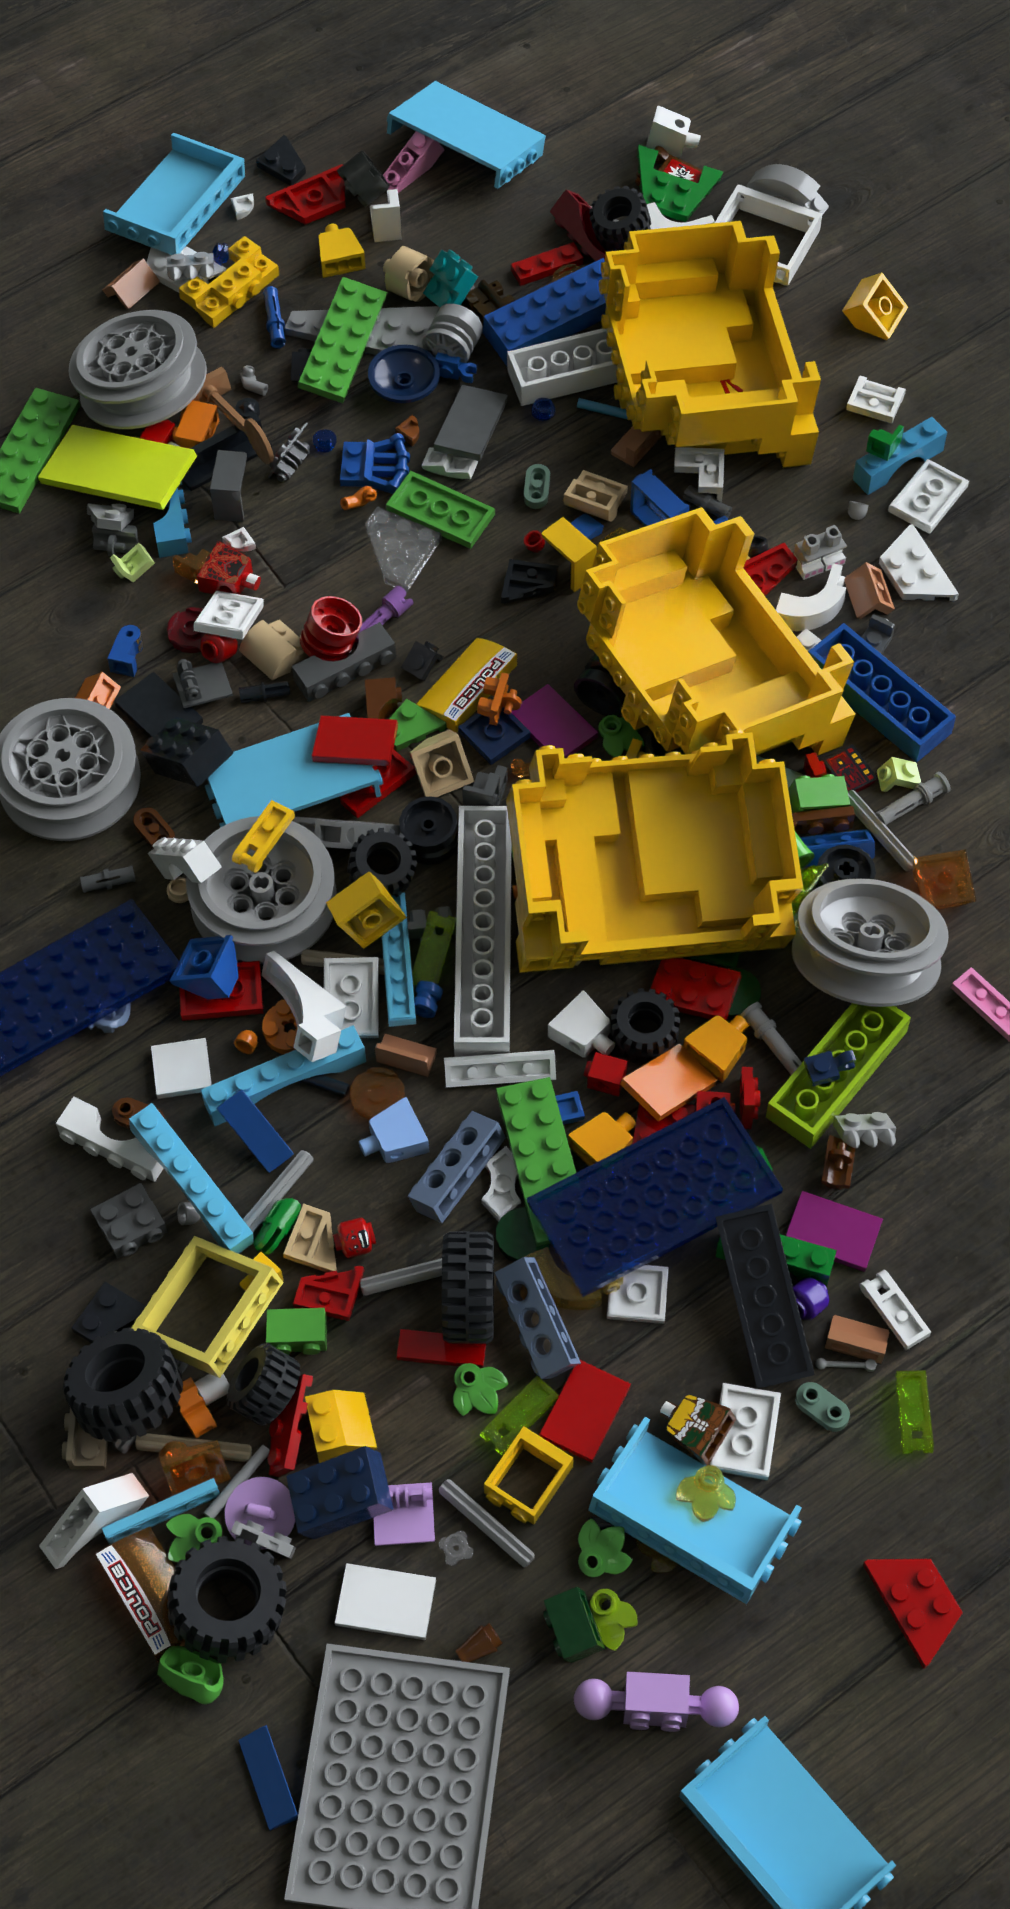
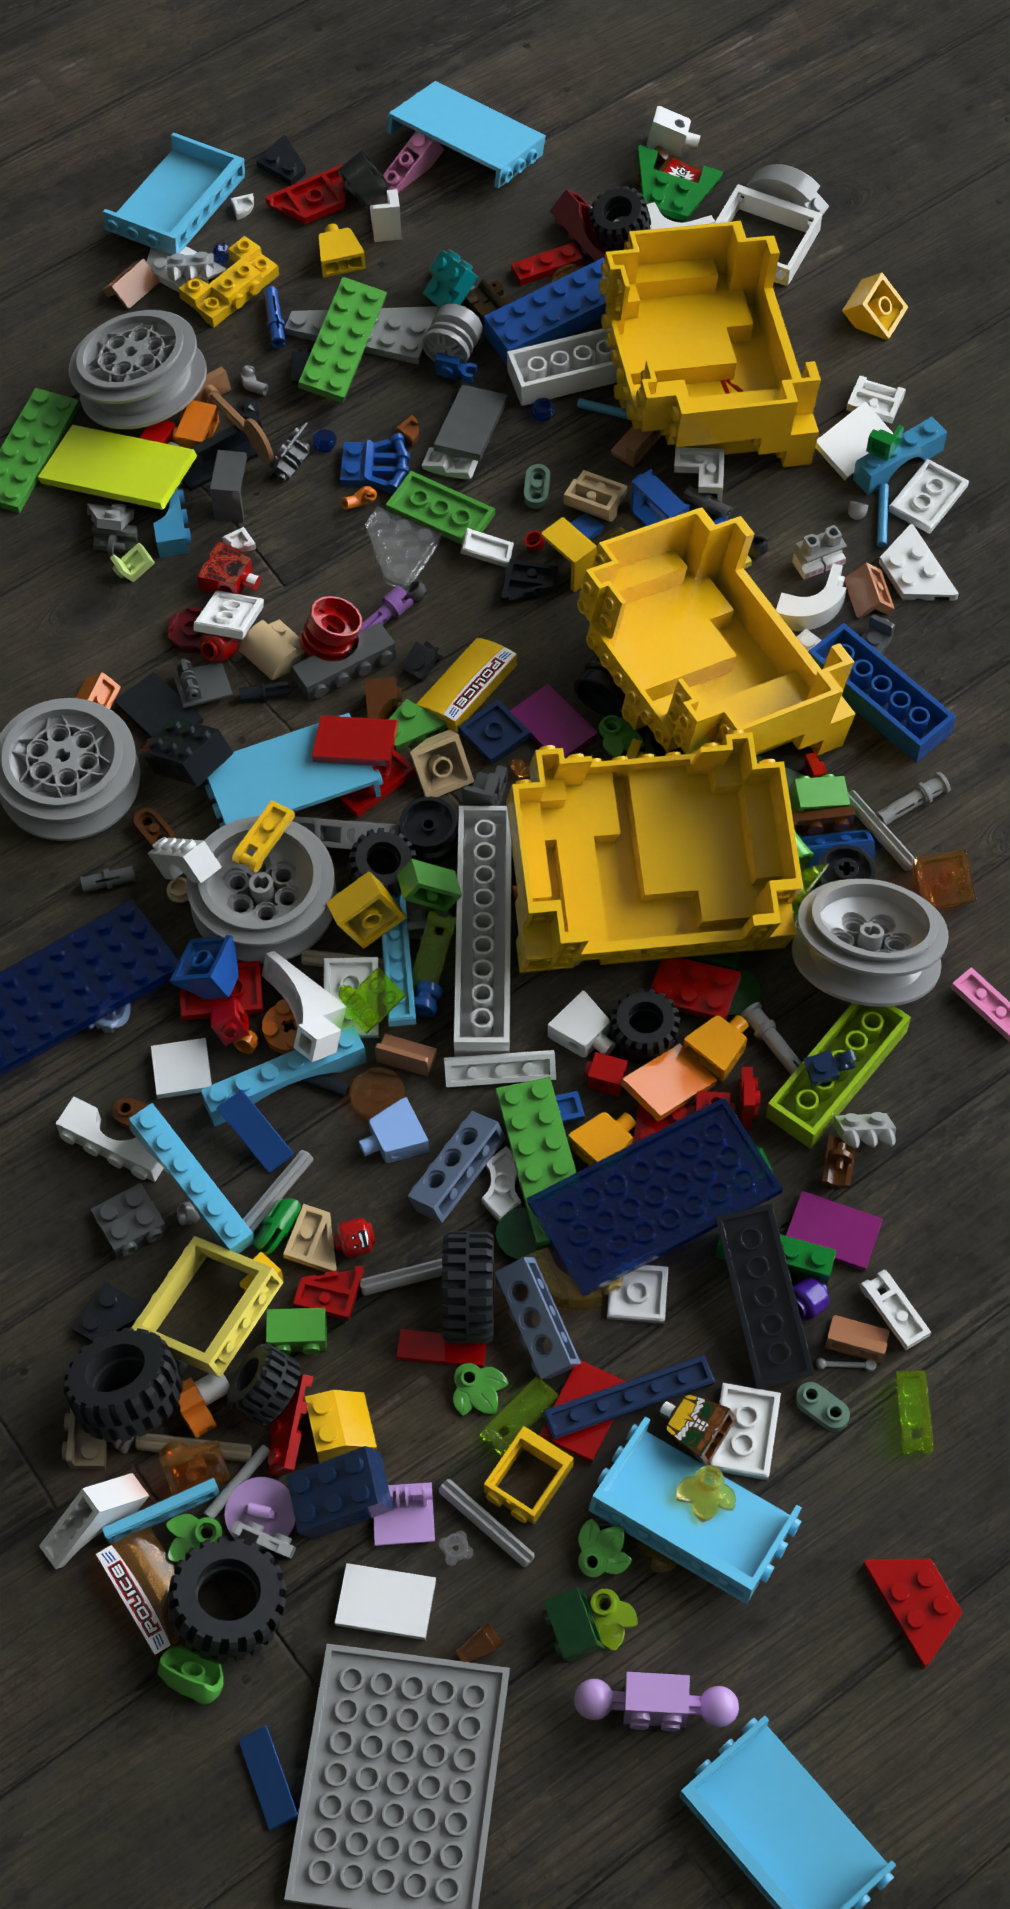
(124, 650): blue leg -> none
(190, 564): clear orange panel -> none
(230, 1021): none -> red brick
(371, 999): none -> clear neon green hinge
(403, 373): dark blue dish -> none
(408, 273): tan brick -> none
(416, 590): none -> dark grey hinge
(429, 885): none -> bright green brick
(487, 547): none -> white tile
(493, 707): orange hips -> none
(628, 1397): none -> dark blue tile
(770, 567): red wing -> none
(849, 439): none -> white tile
(853, 767): piece -> none
(882, 515): none -> dark azure bar
(899, 773): yellowish green bracket -> none

